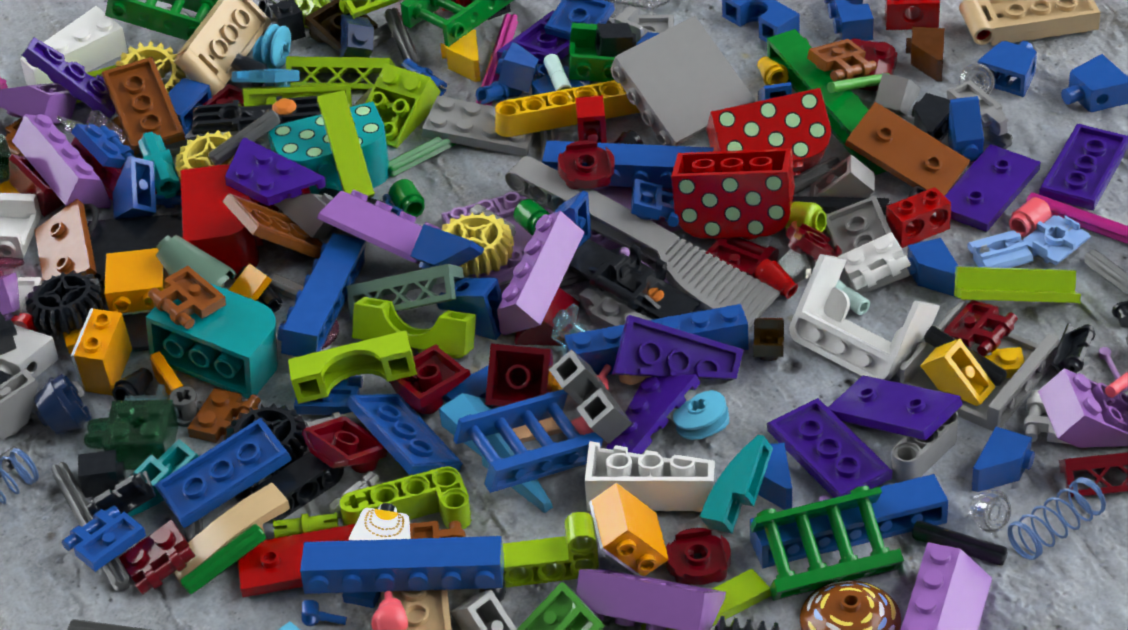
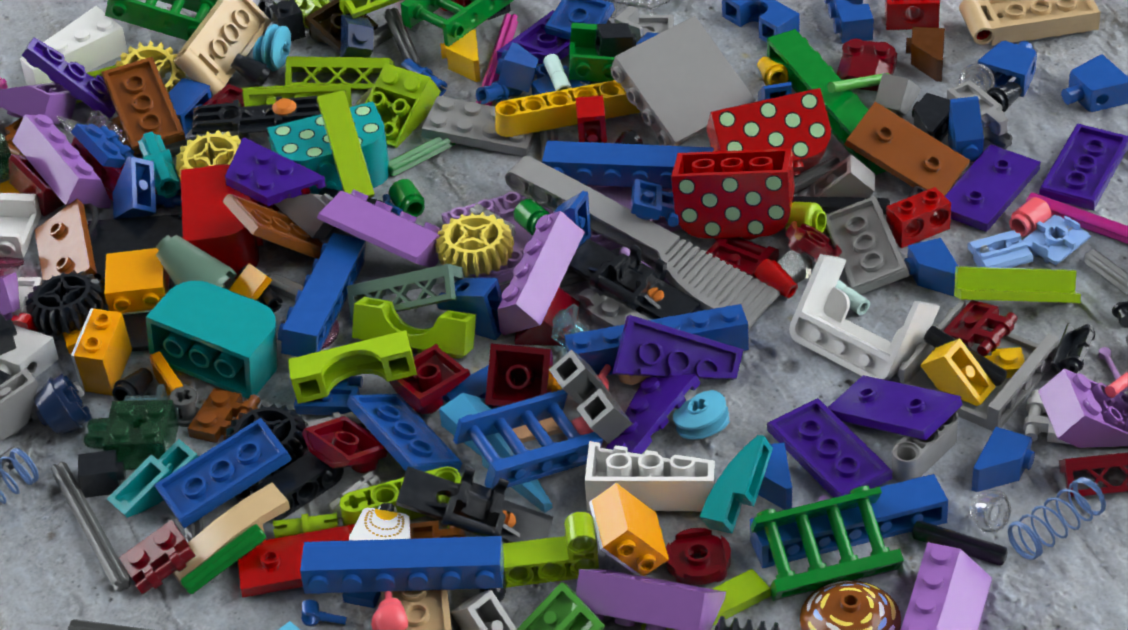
(104, 537): blue plate -> none
(126, 496): black hinge -> none
(193, 292): dark orange plate -> none
(252, 132): dark grey axle -> none
(269, 77): dark azure wing -> none
(439, 247): blue slope -> none
(472, 506): none -> black piece
(597, 174): dark red plate -> none
(768, 338): dark brown bracket -> none
(839, 57): dark orange plate -> none
(875, 261): white plate -> none
(1005, 94): none -> black cone

